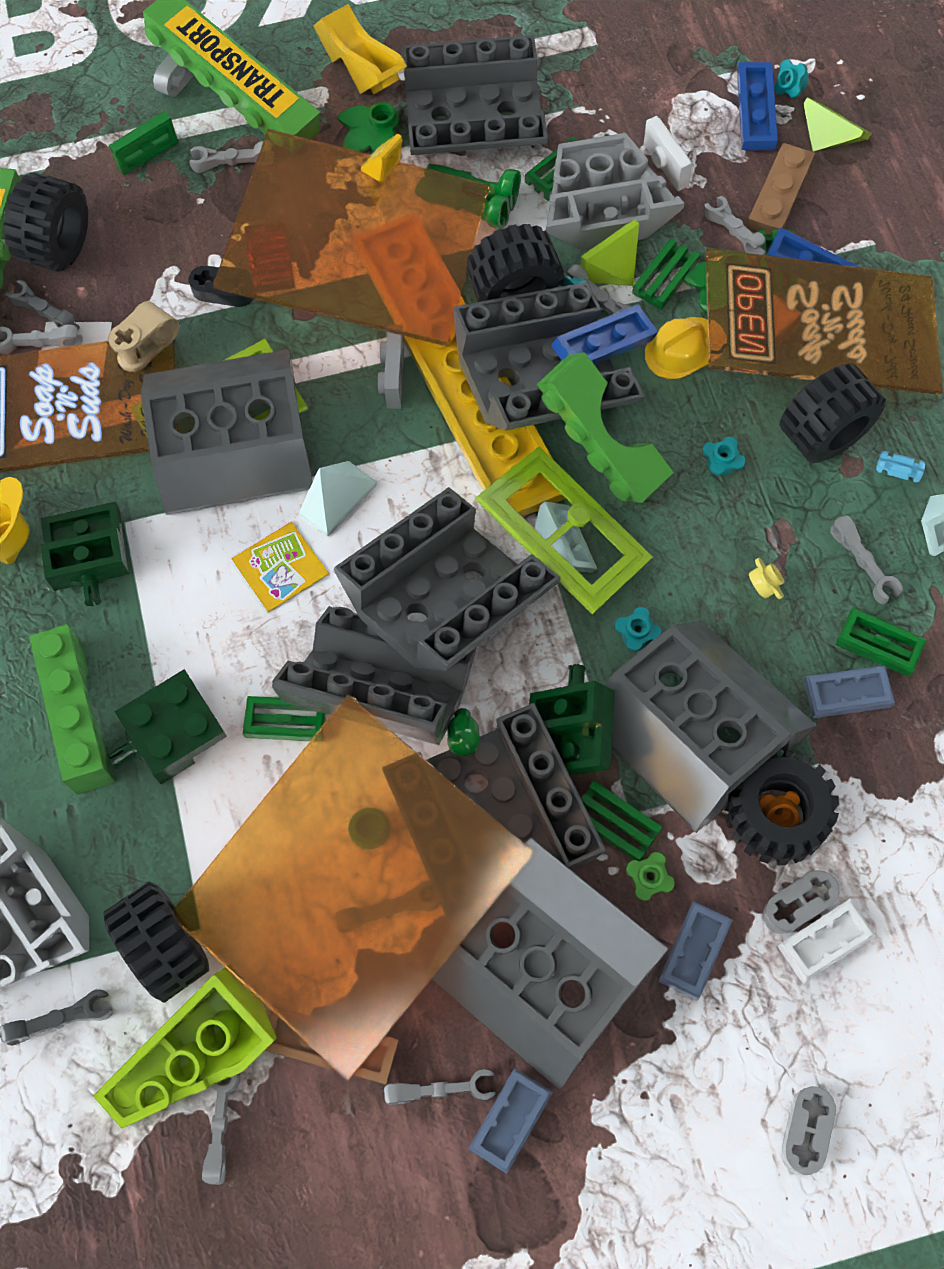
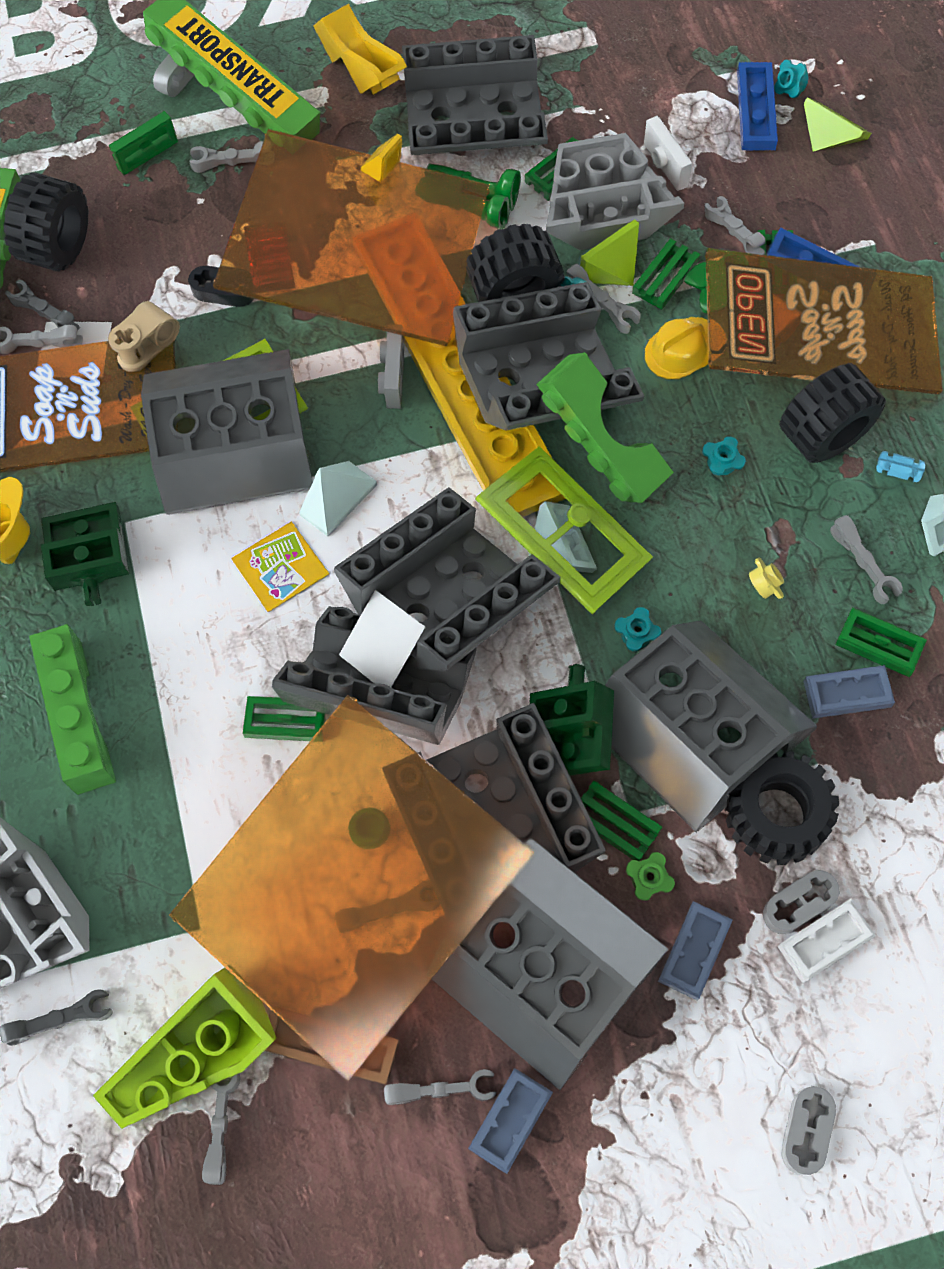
(155, 942): black tyre -> none
(167, 728): dark green plate -> none
(368, 126): green plate -> none
(381, 640): none -> white sticker
(463, 733): green cylinder -> none
(607, 336): blue plate -> none
(781, 189): medium nougat plate -> none
(788, 815): orange plate -> none

